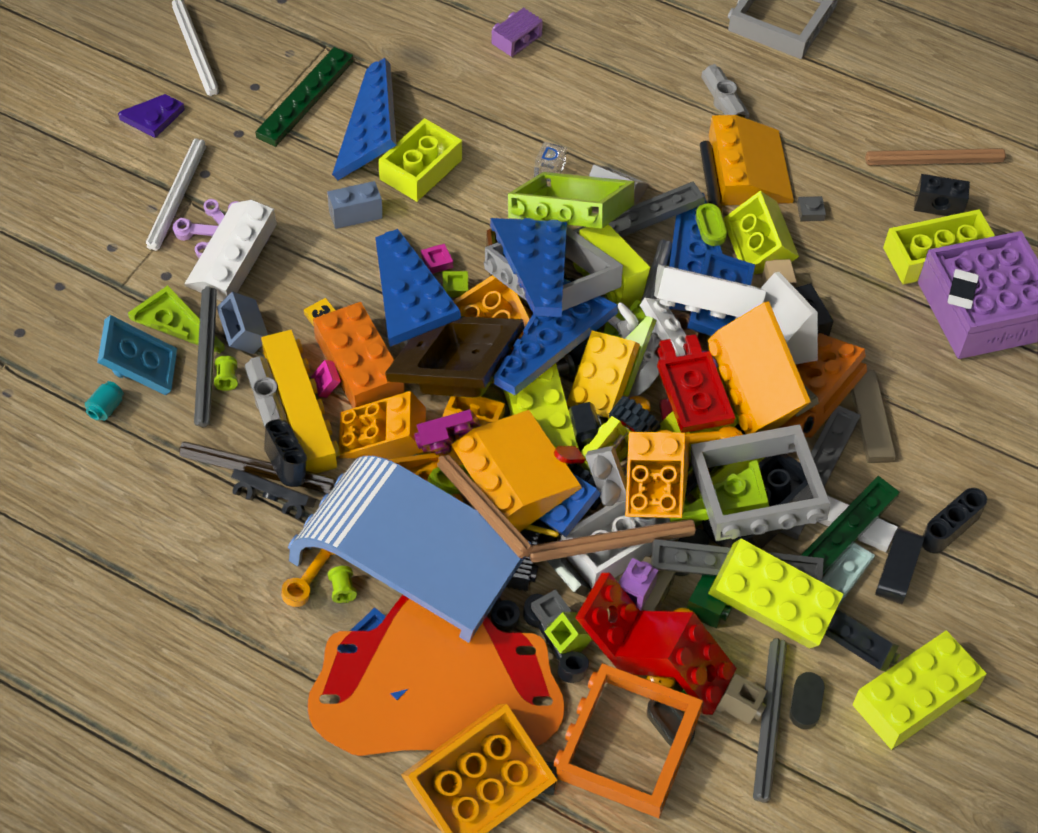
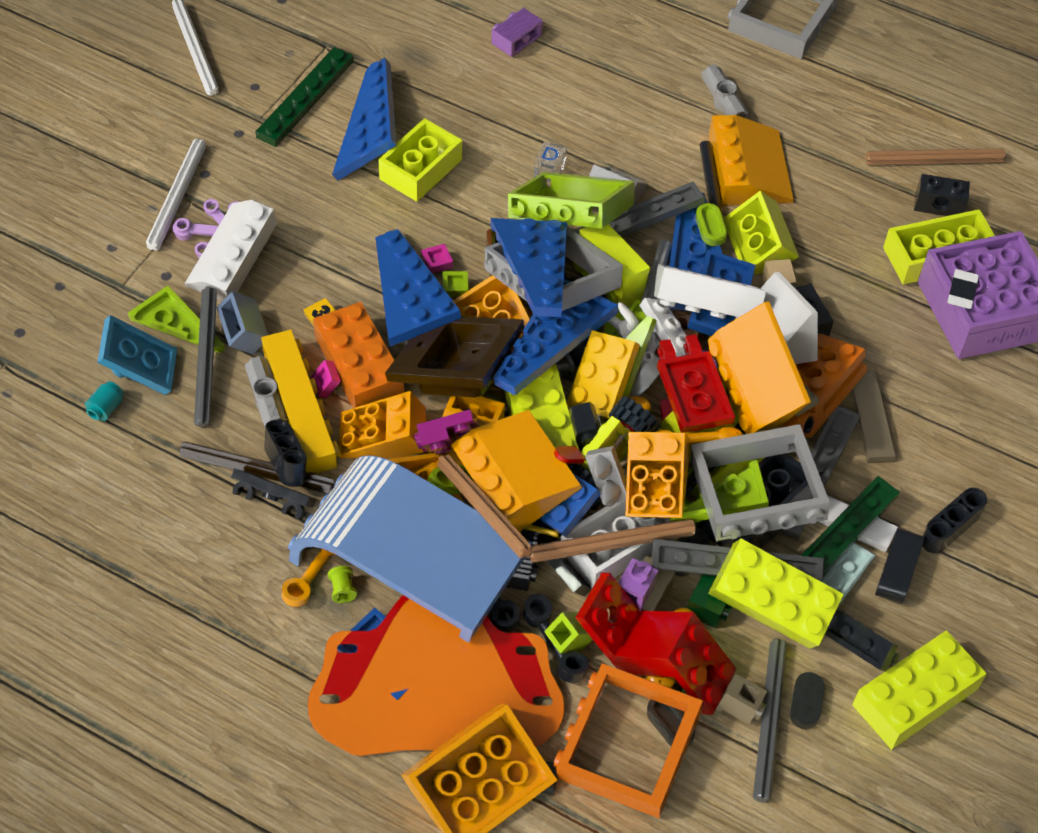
(153, 114): dark purple wing -> none
(225, 376): lime bush -> none
(355, 204): sand blue brick -> none
(549, 608): dark grey plate -> none
(811, 208): dark grey plate -> none

